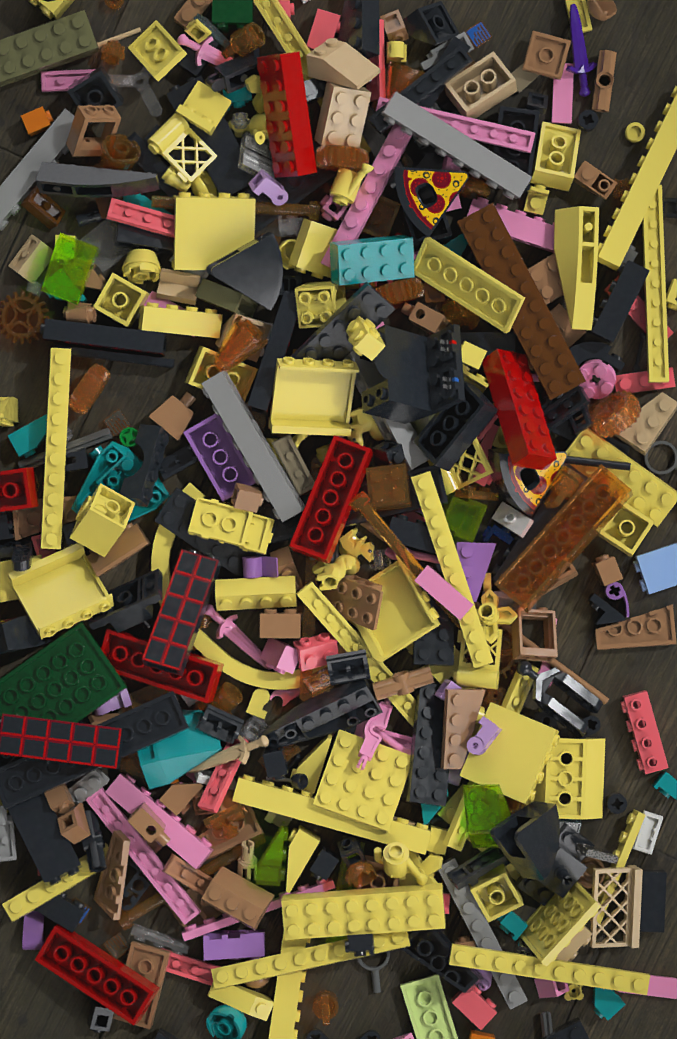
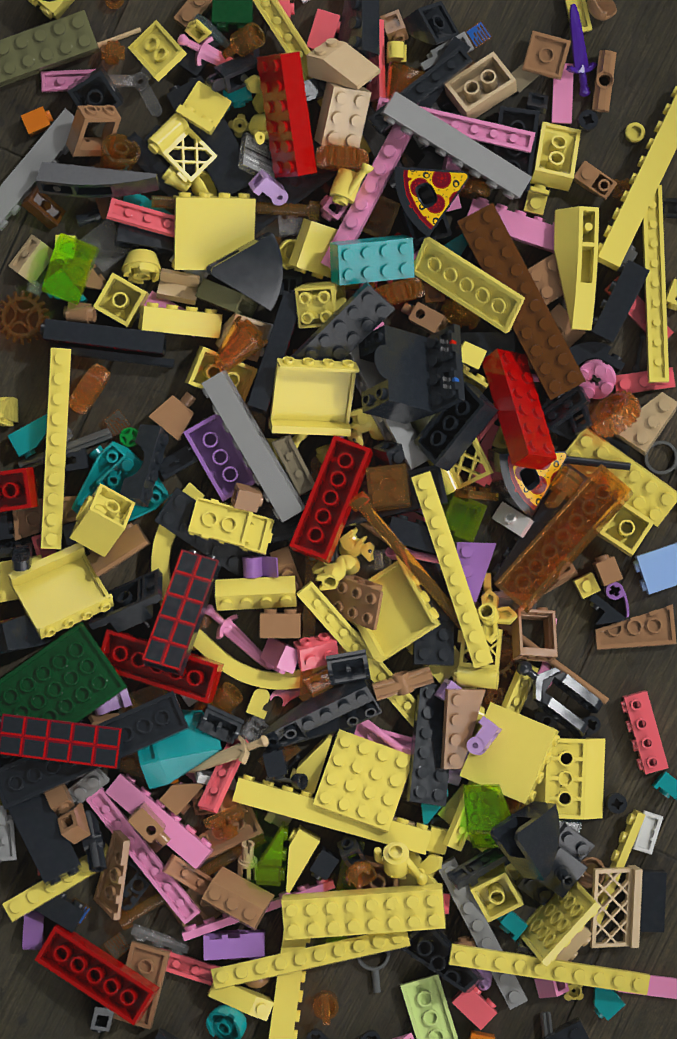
(240, 120): clear plate -> none
(360, 944): black brick -> none
(365, 338): light yellow brick -> none
(372, 739): bright pink piece -> none
(443, 592): bright pink tile -> none
(503, 534): clear blue bracket -> none
(586, 585): none -> light yellow brick
(597, 853): clear smoke tile -> none

